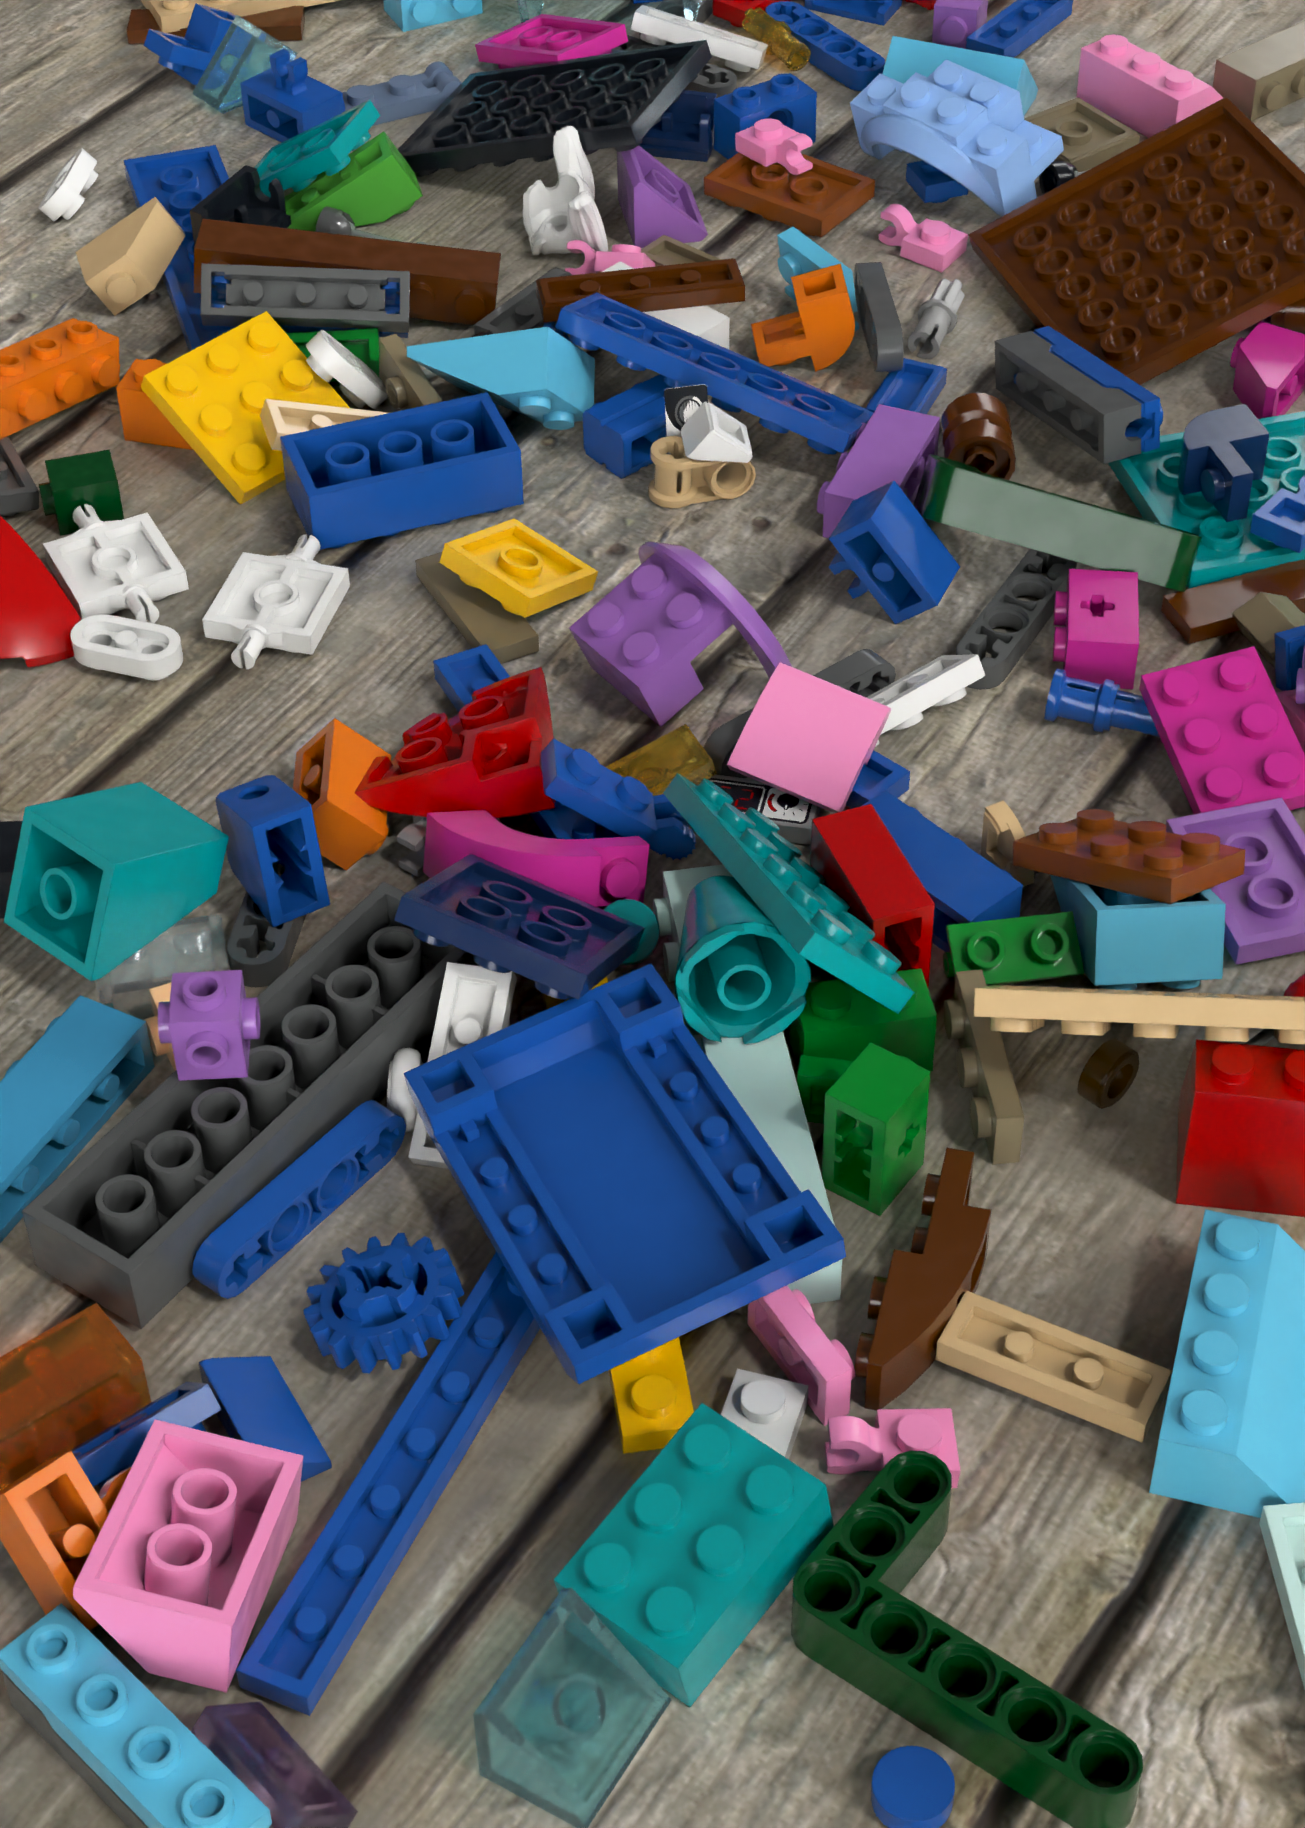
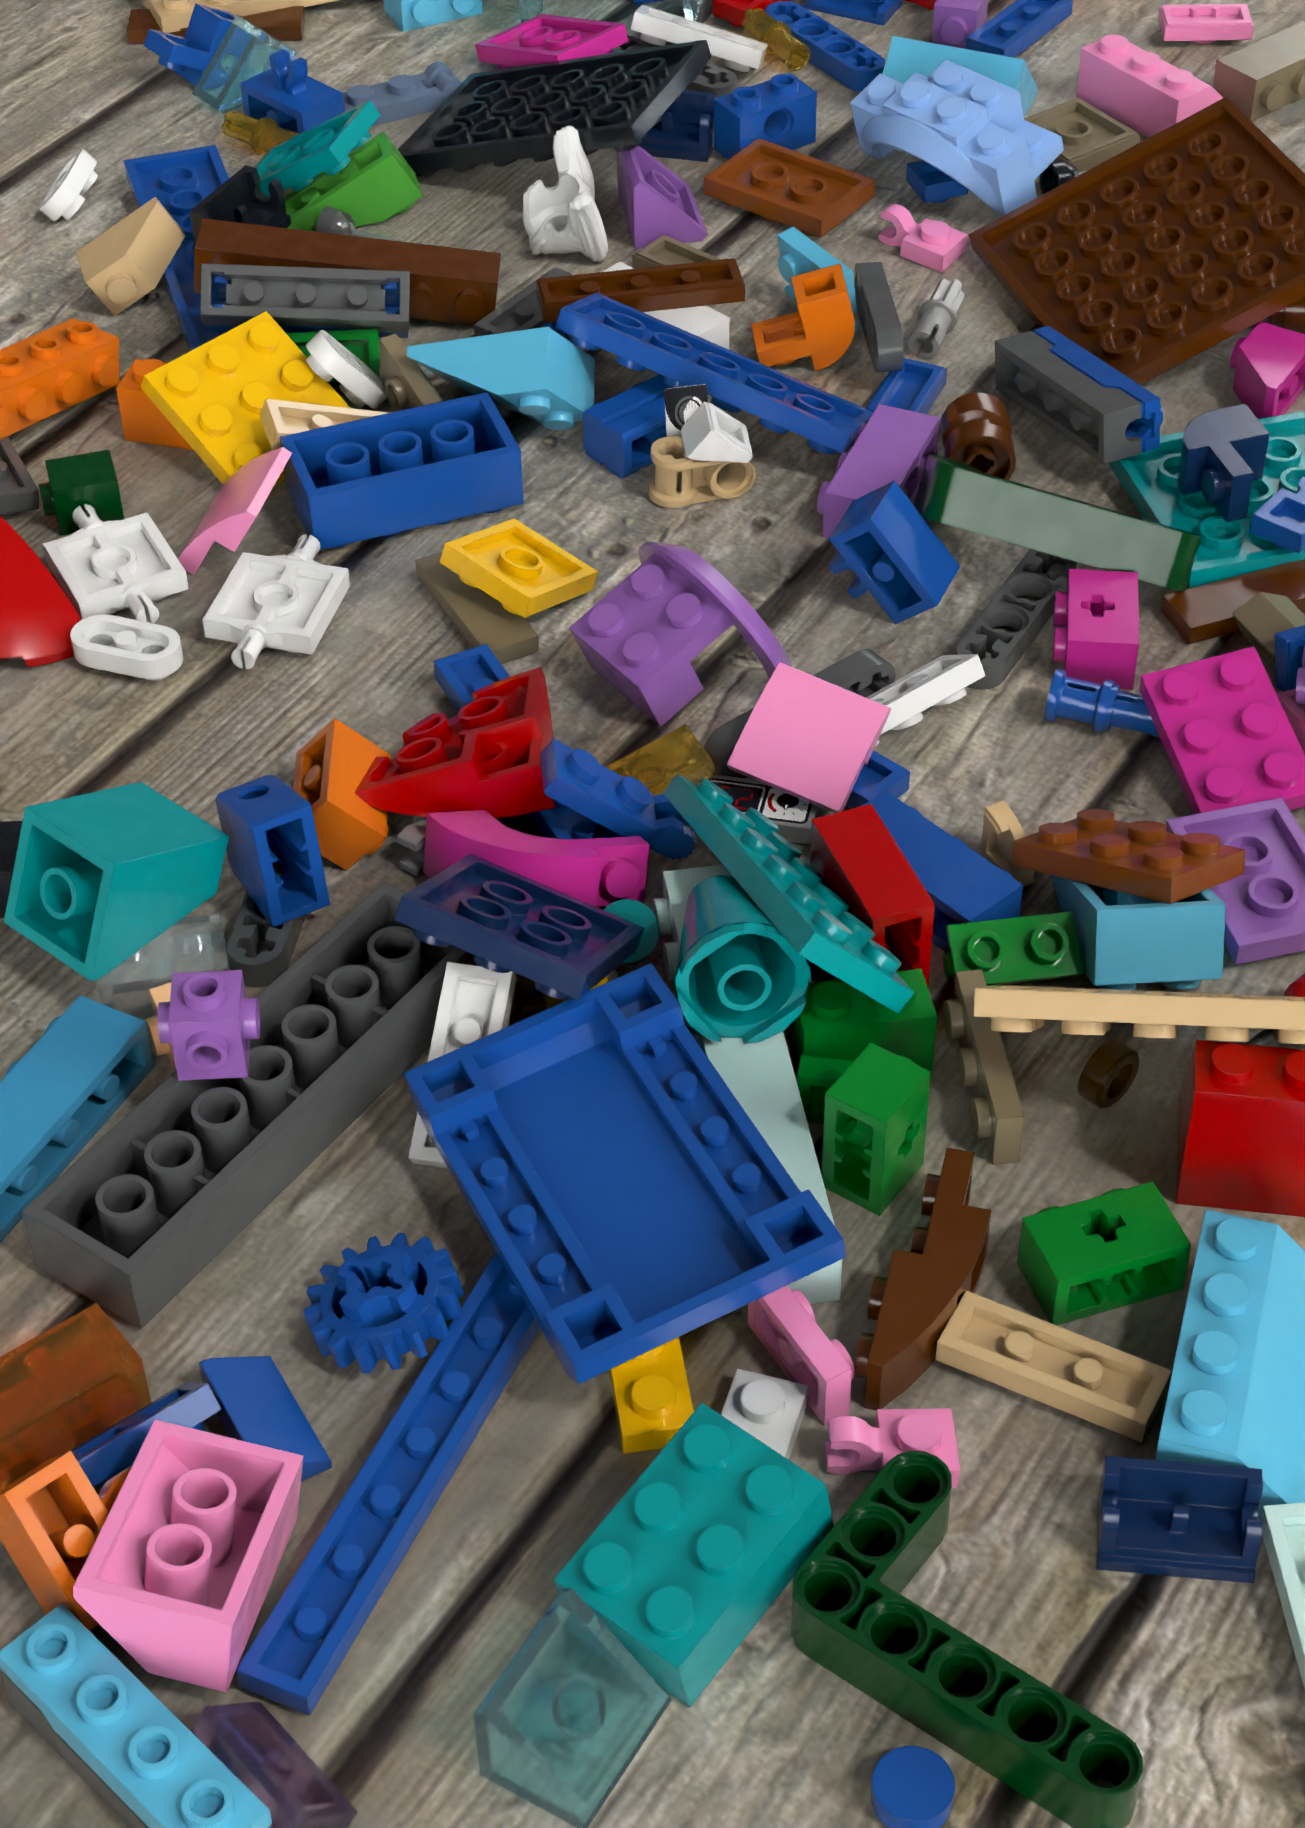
(234, 507): none -> bright pink slope
(260, 134): none -> clear yellow axle
(298, 1199): blue beam -> none
(398, 1095): white piece -> none
(599, 260): bright pink plate -> none
(773, 142): bright pink plate -> none
(1103, 1253): none -> green brick
(1179, 1519): none -> dark blue hinge
(1205, 22): none -> bright pink plate

